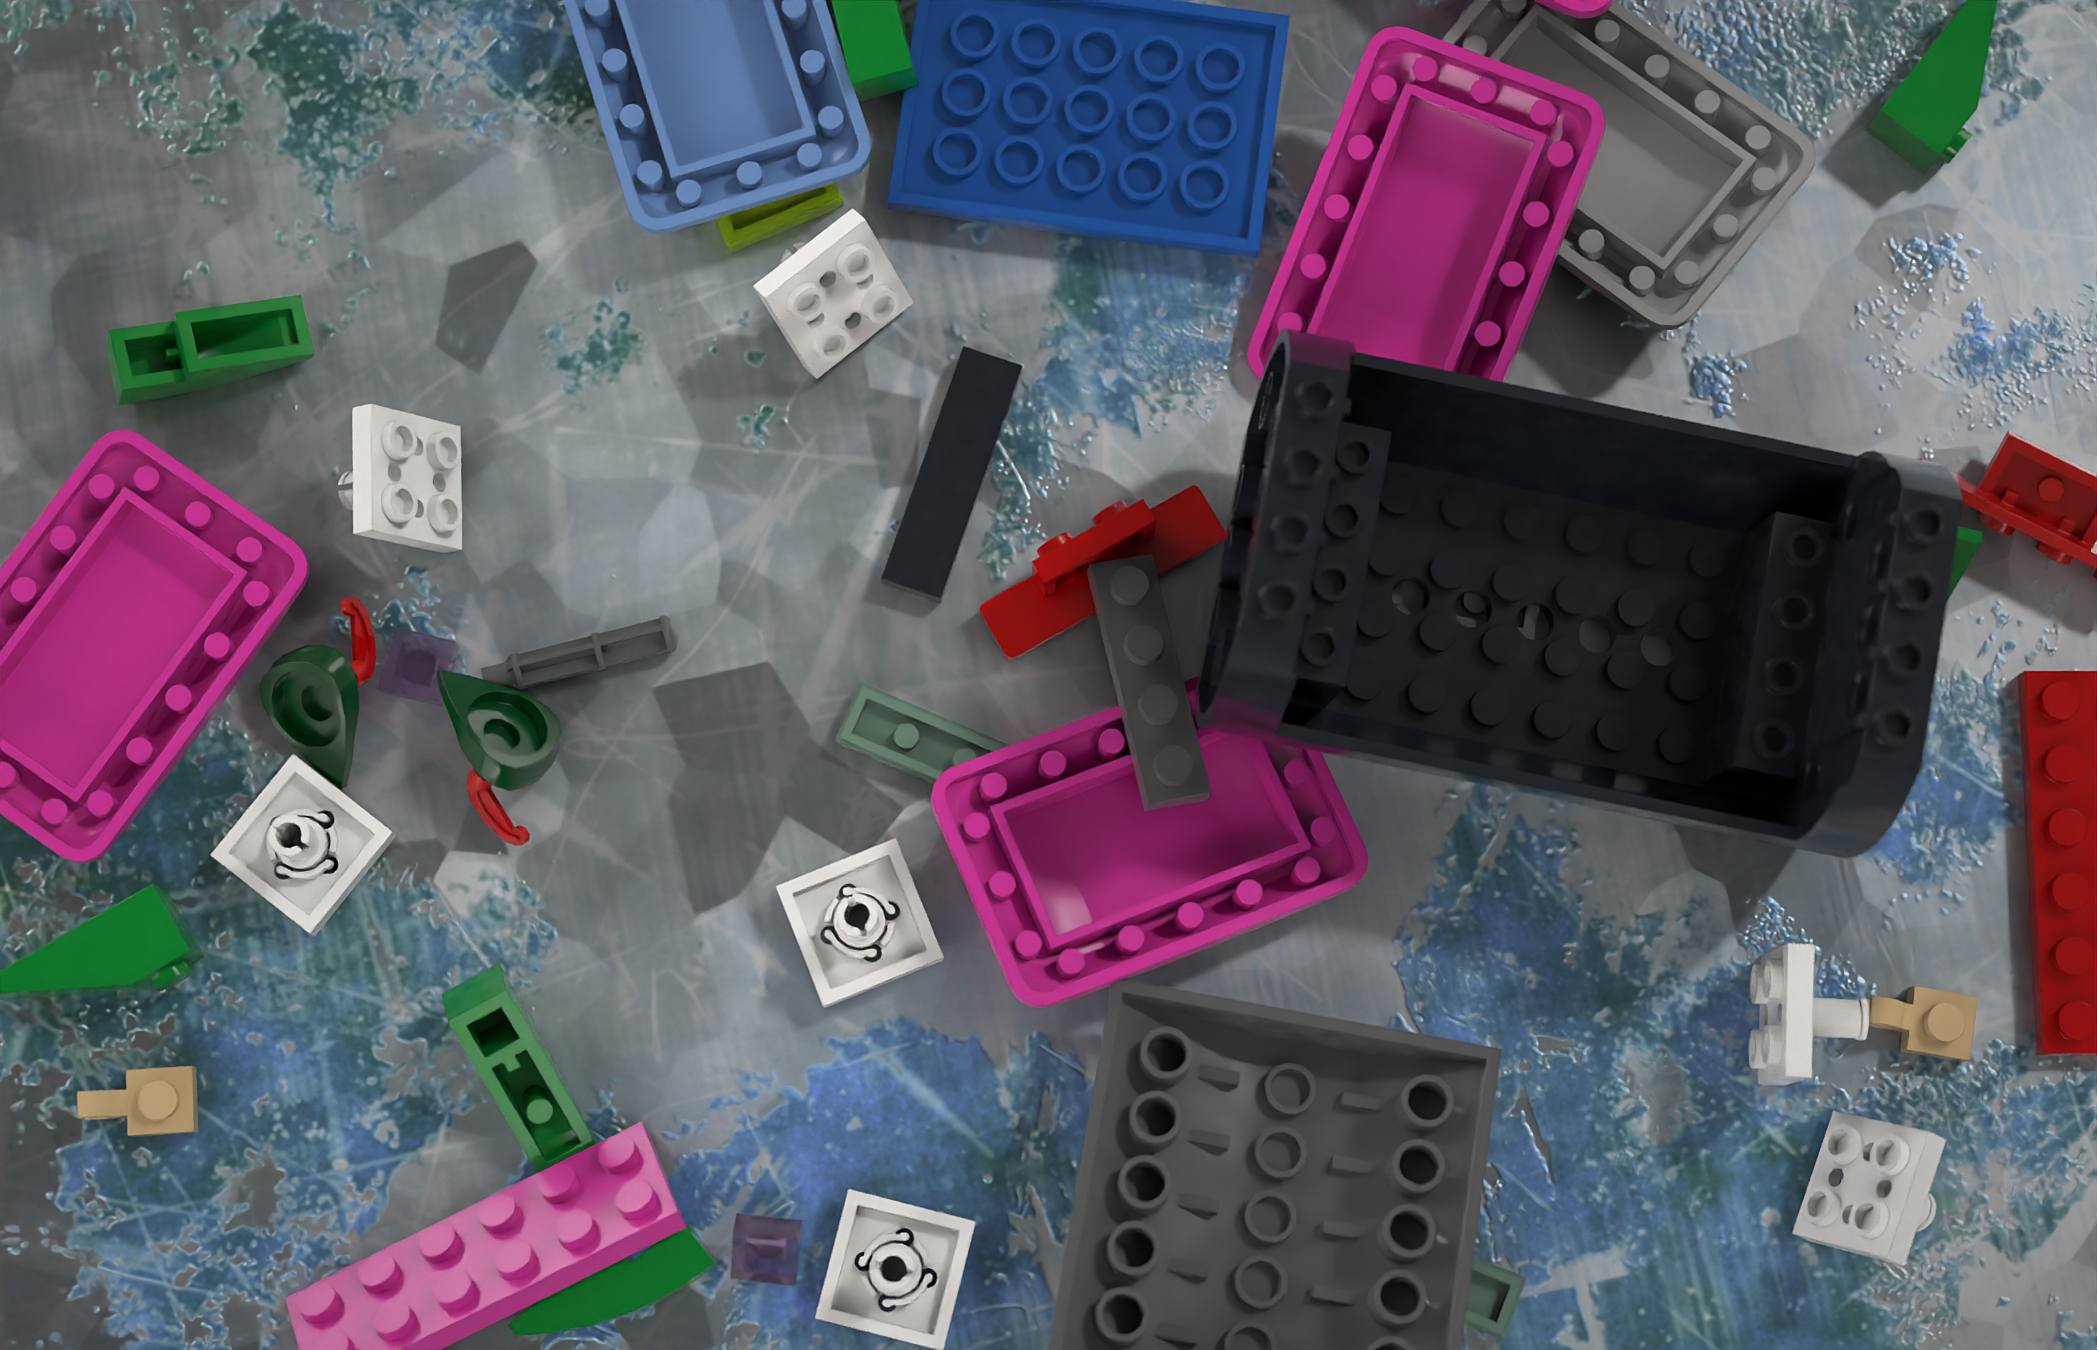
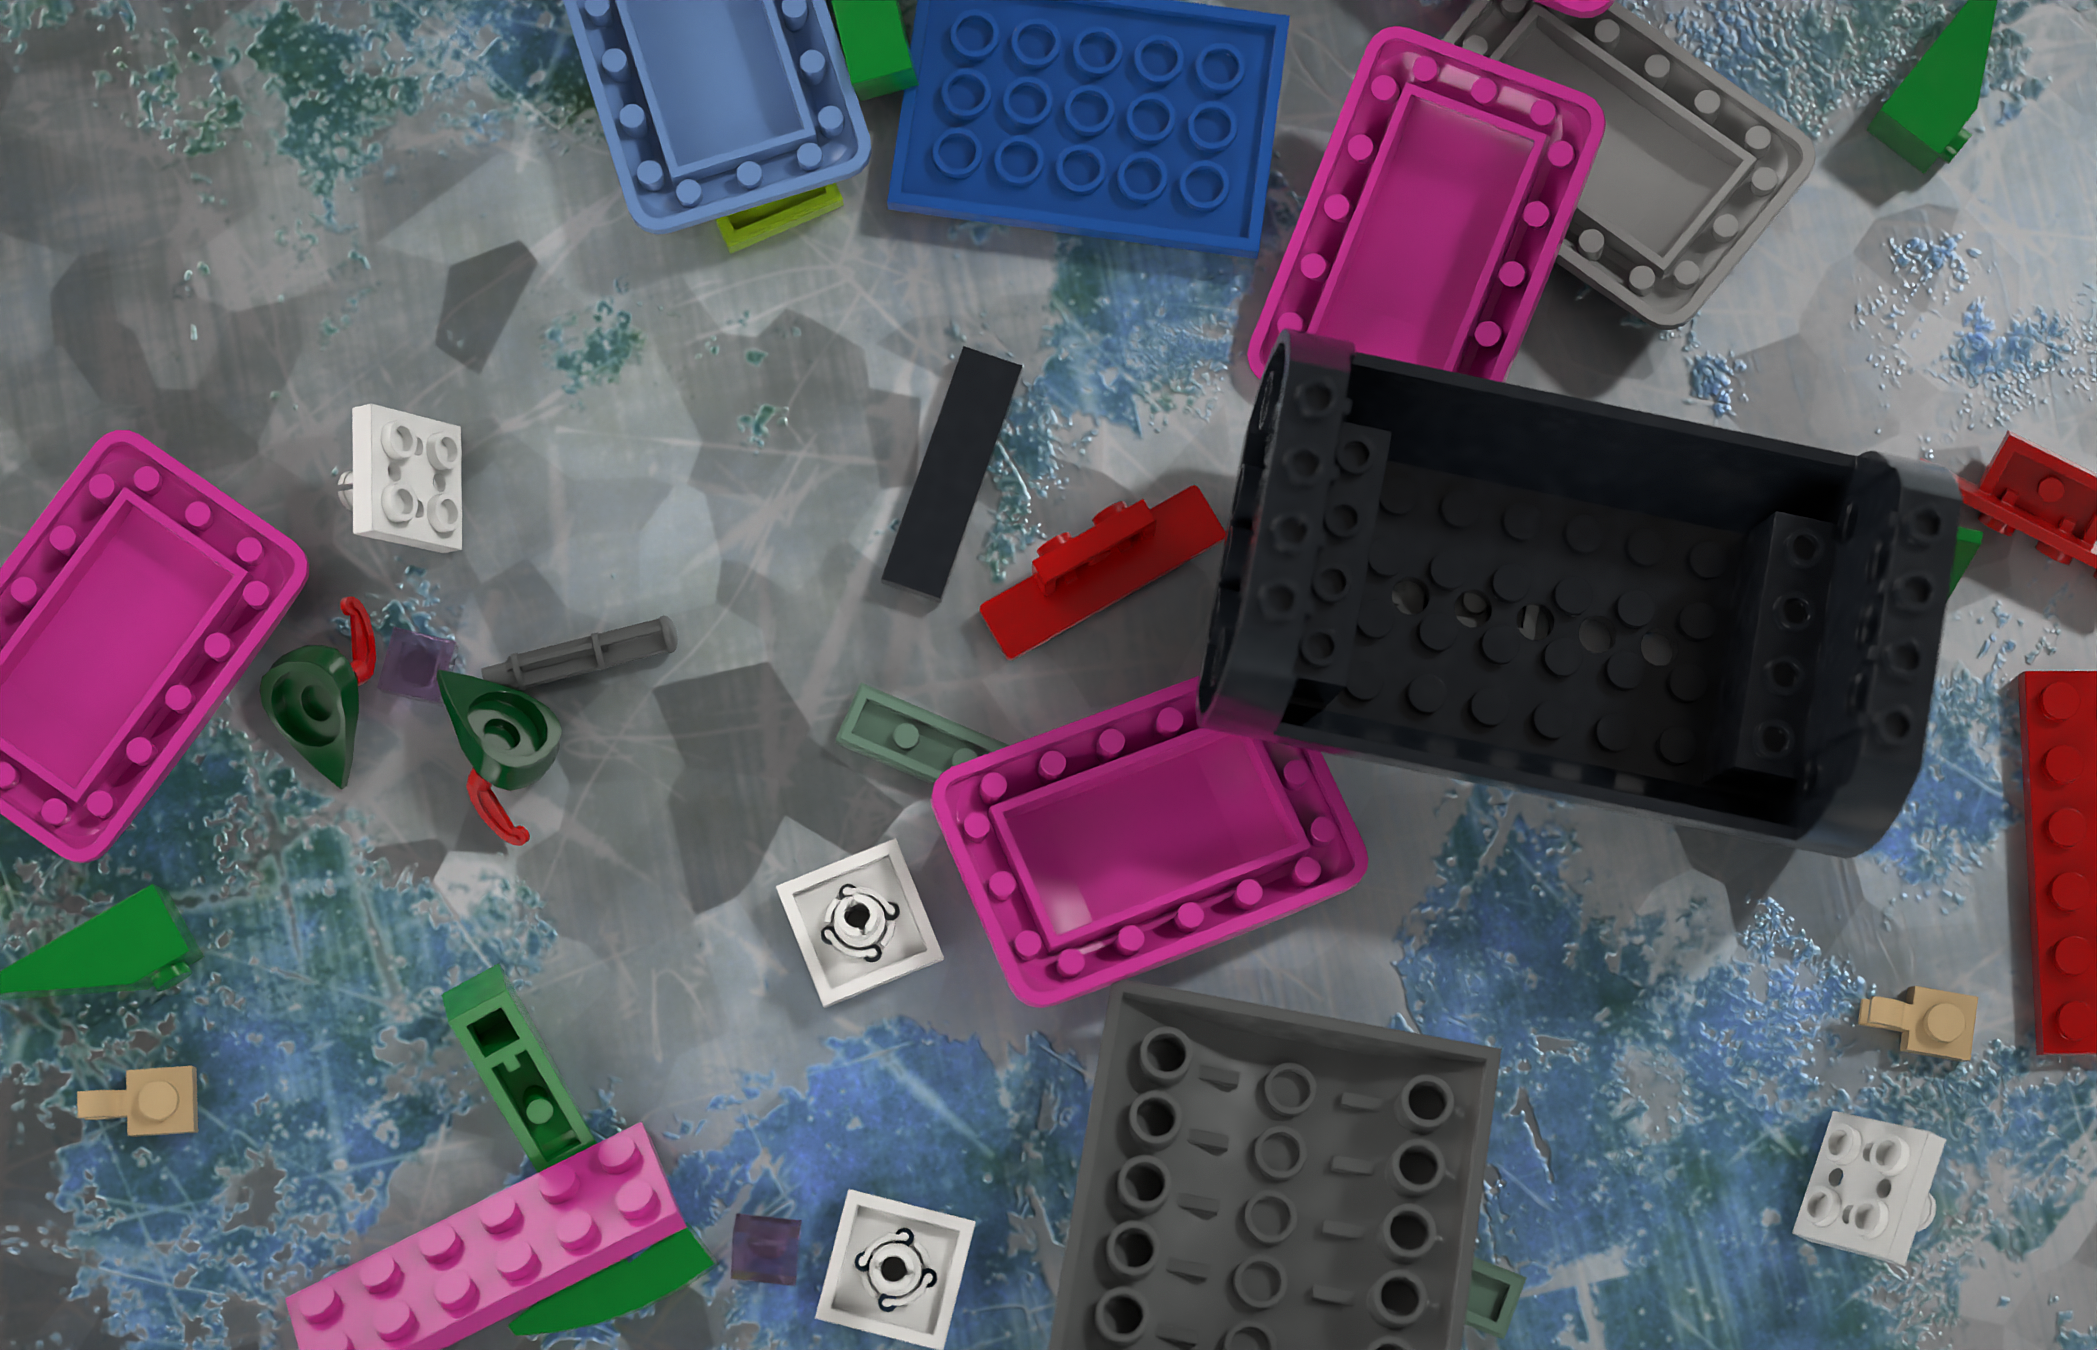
(207, 348): green slope -> none
(285, 830): white plate -> none
(824, 284): white plate -> none
(1148, 682): dark grey plate -> none
(1794, 1016): white plate -> none

